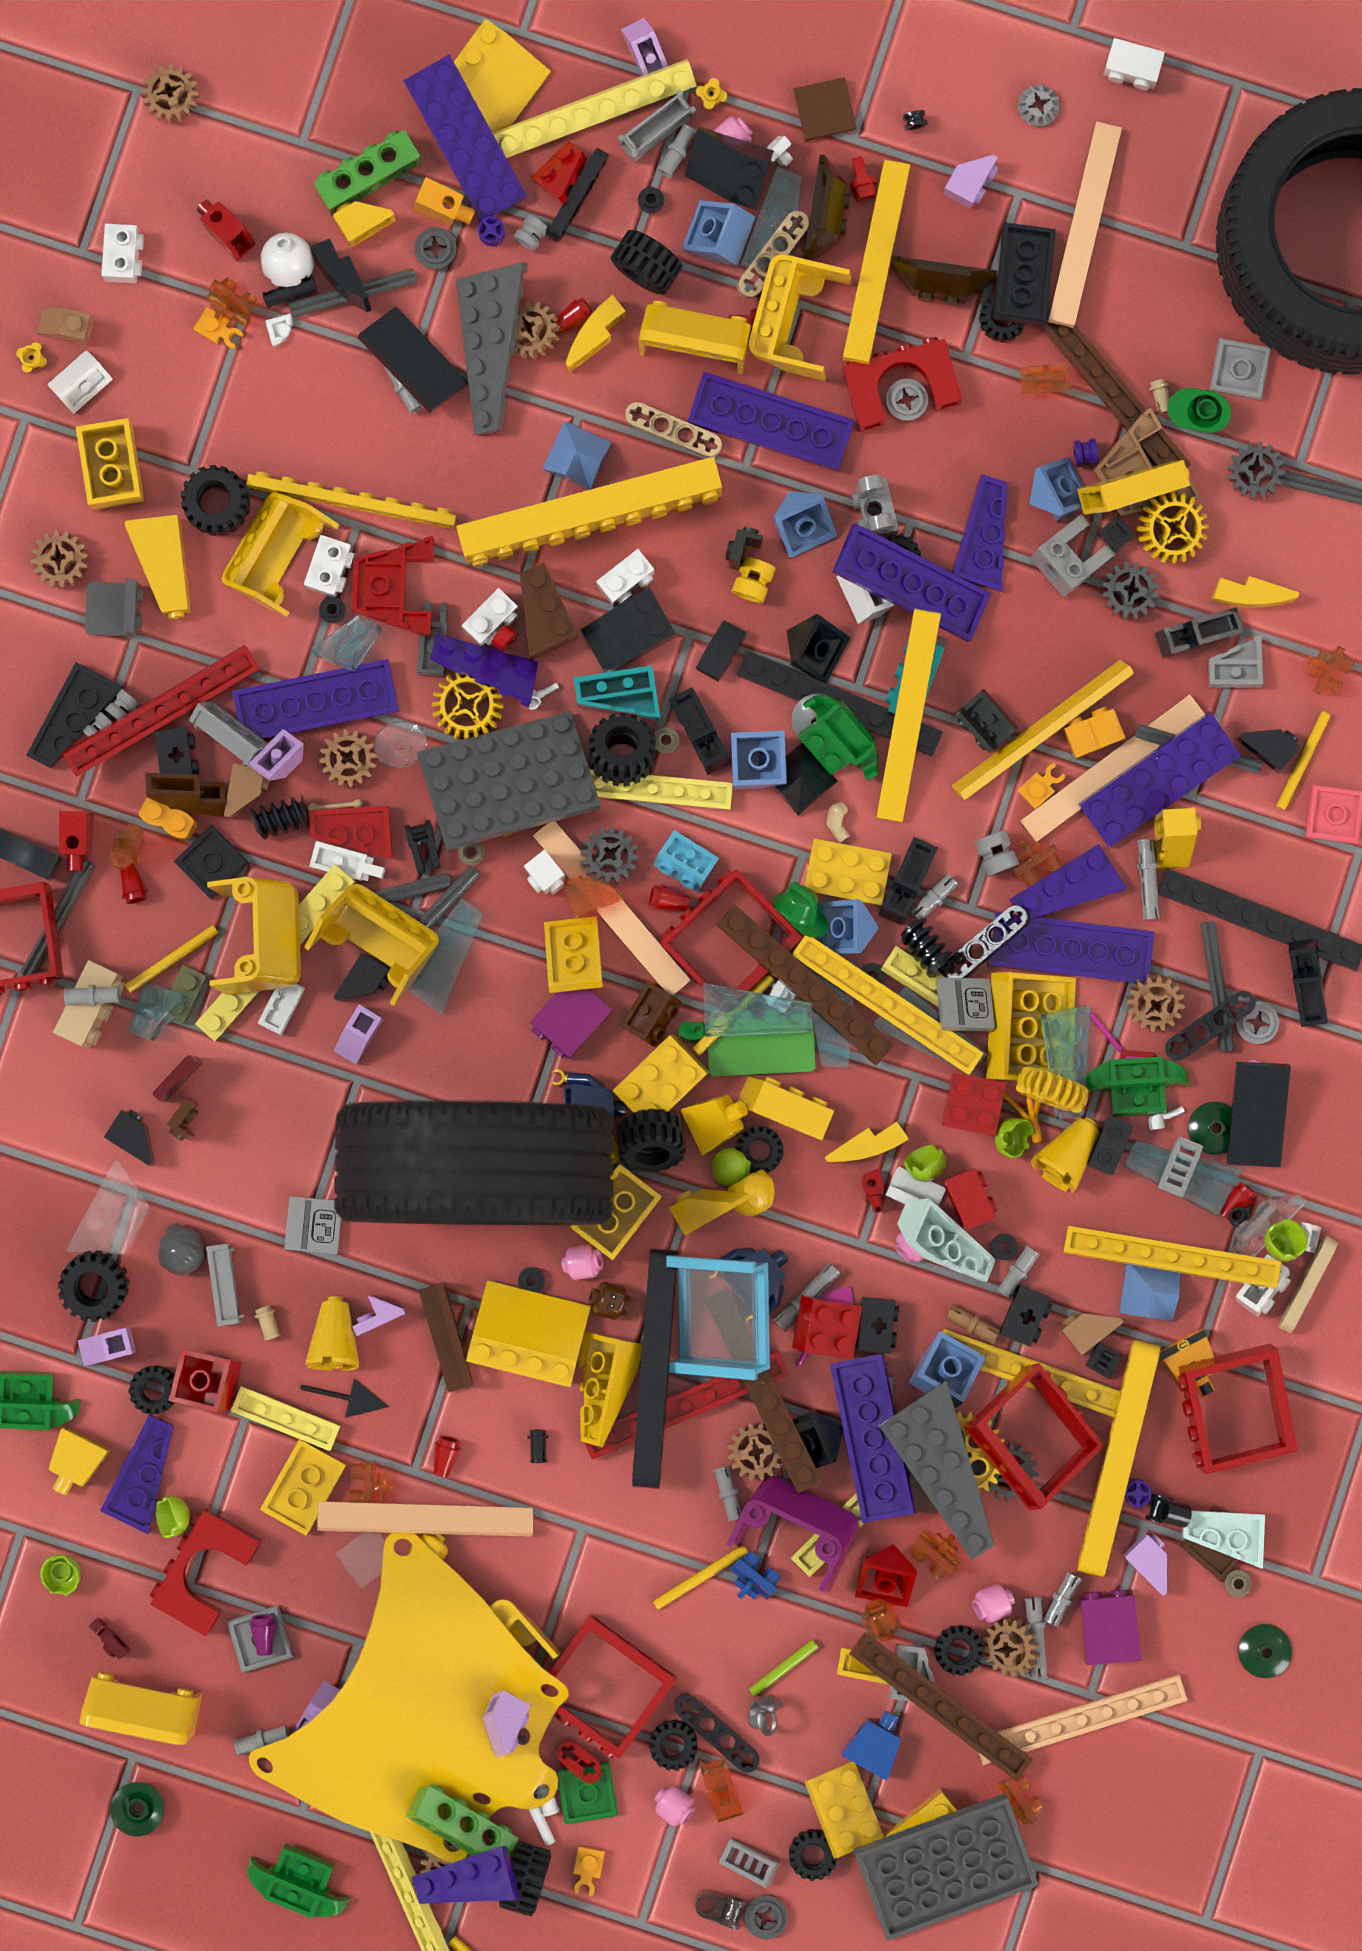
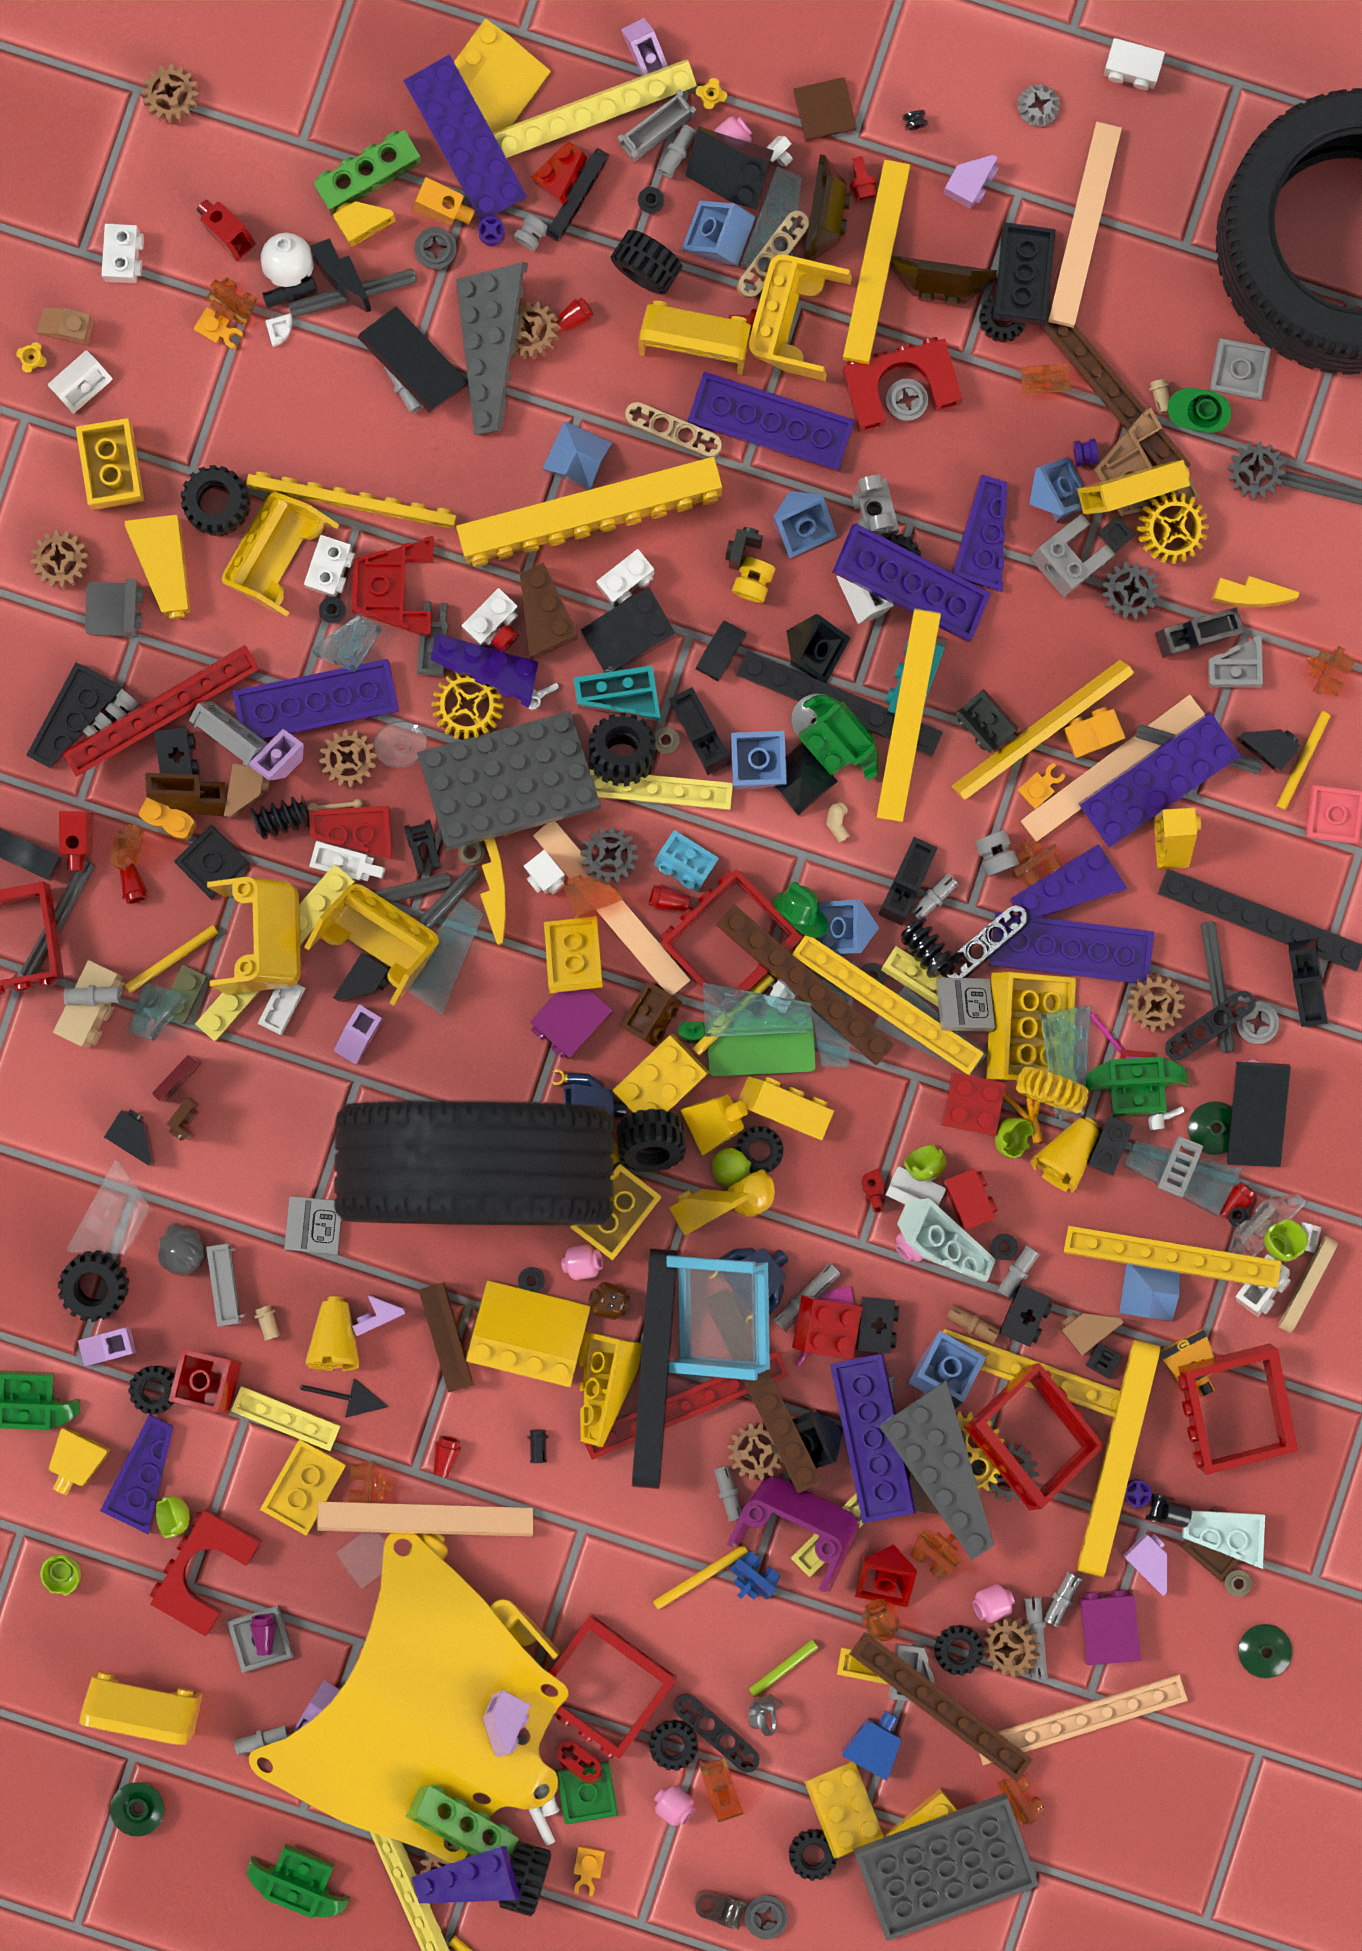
(113, 1643): dark red plate -> none
(495, 899): none -> yellow slope
(595, 332): yellow slope -> none
(753, 1854): light grey slope -> none
(848, 872): yellow plate -> none
(868, 1145): yellow slope -> none
(1149, 889): light grey pin -> none

